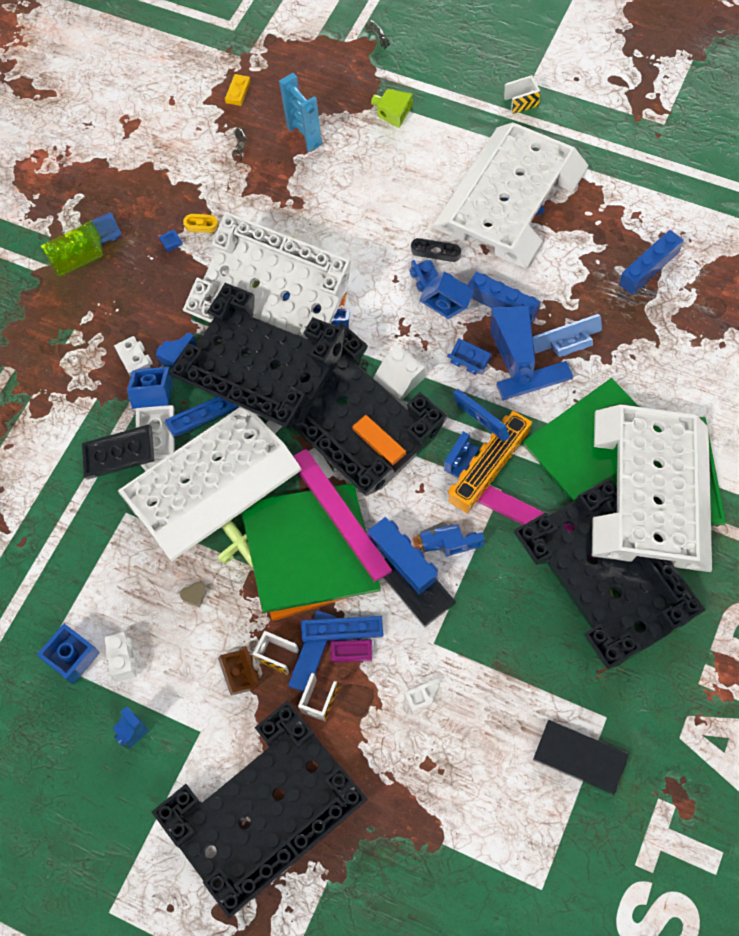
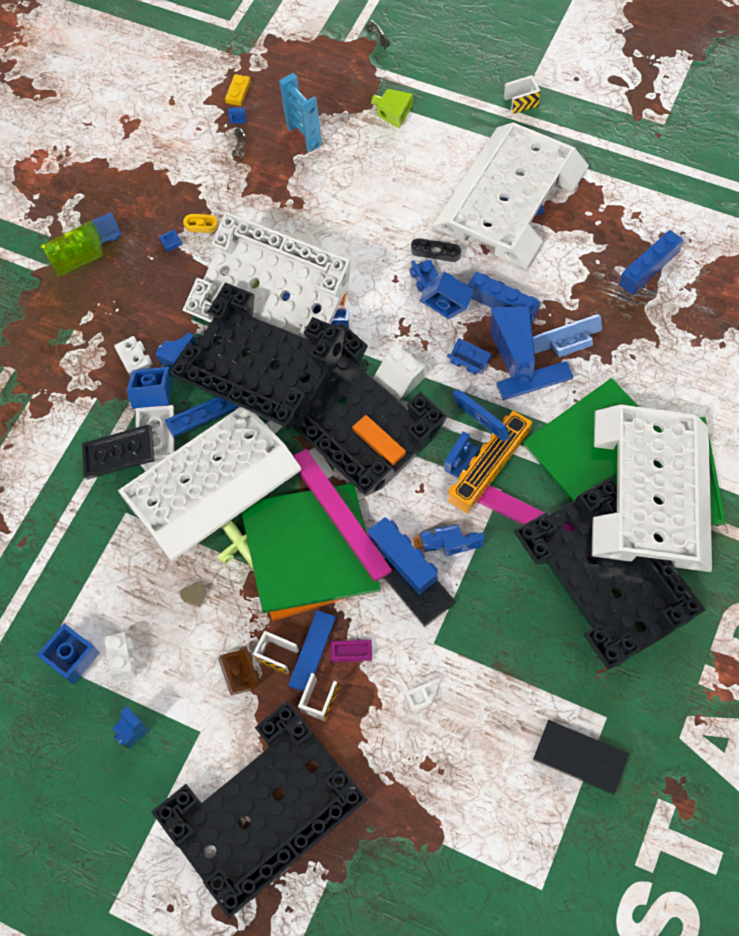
(237, 115): none -> blue tile
(341, 628): blue tile -> none

